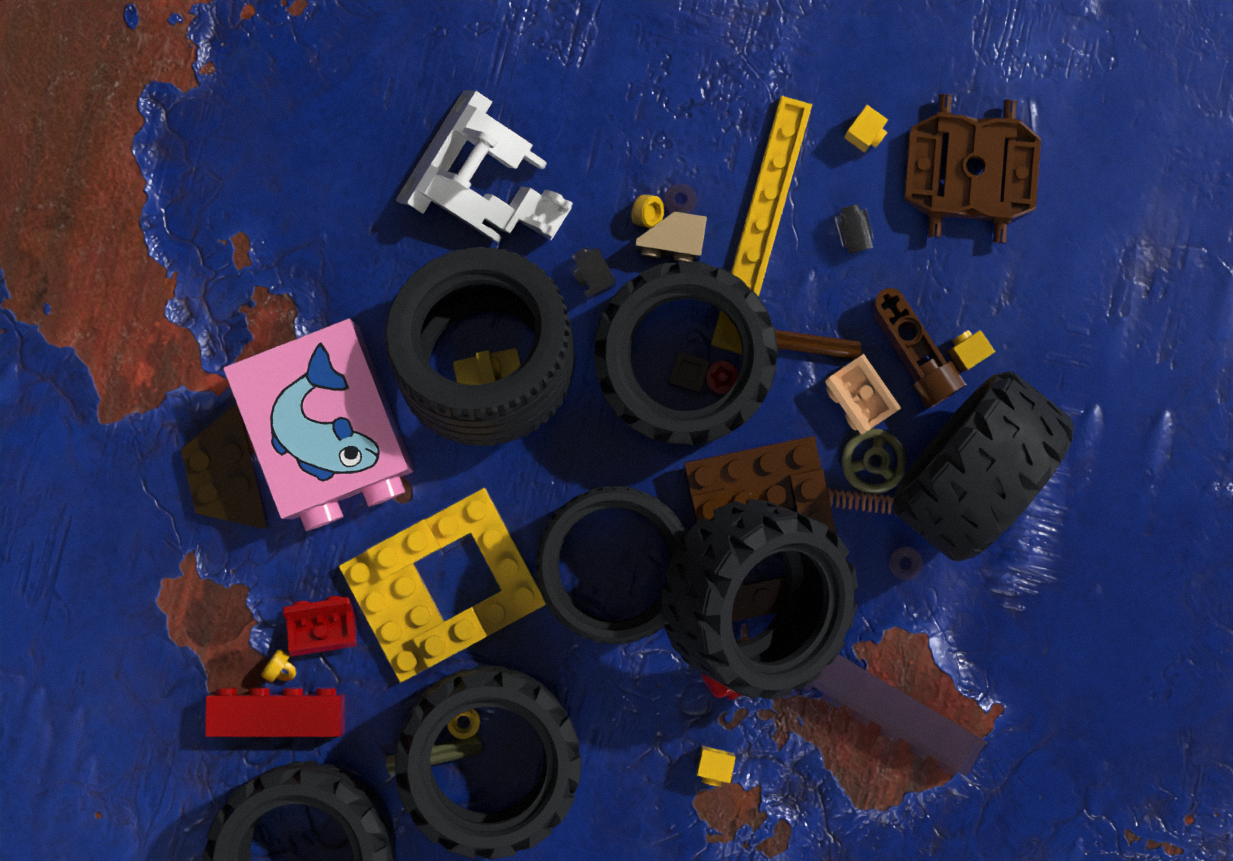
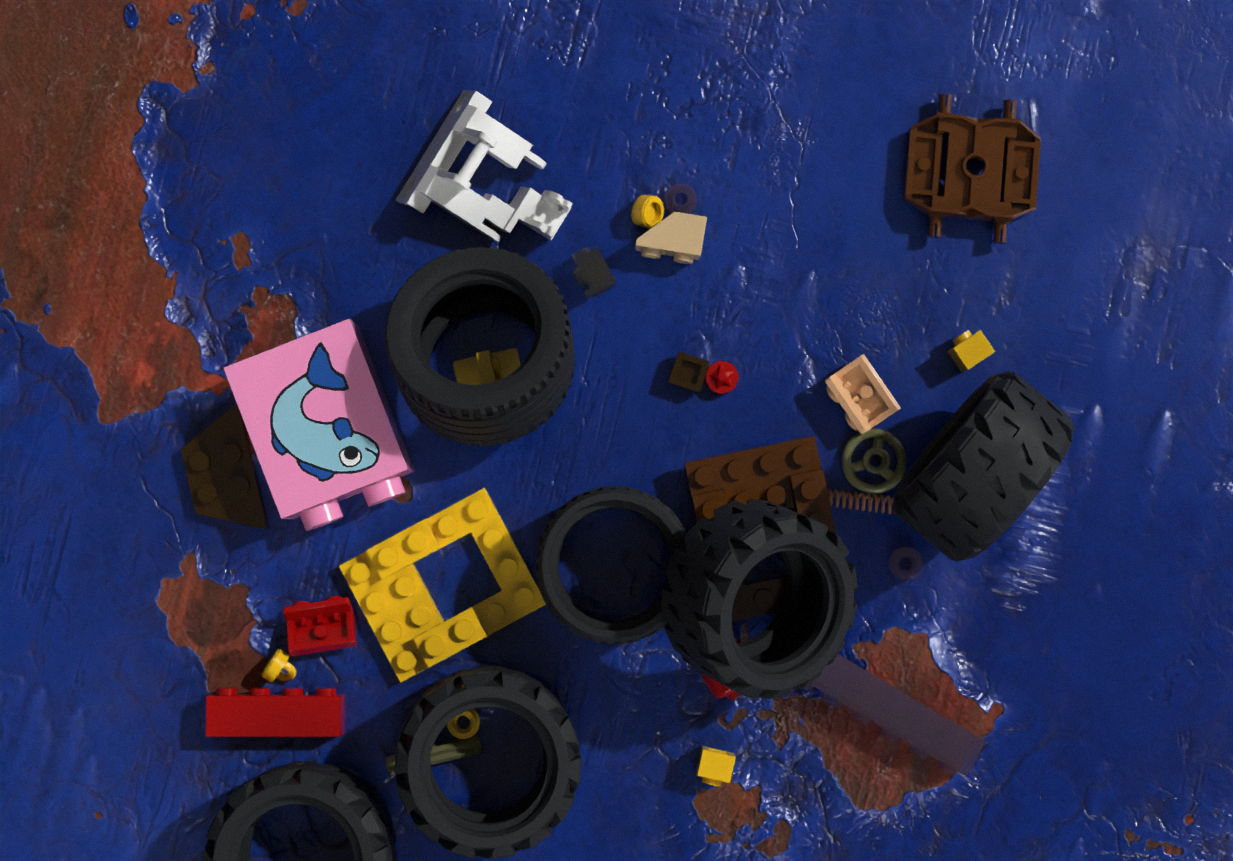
(678, 282): black tyre -> none
(765, 208): yellow tile -> none
(818, 344): reddish brown axle -> none
(854, 229): clear smoke brick -> none
(867, 129): yellow plate -> none
(933, 379): reddish brown beam -> none

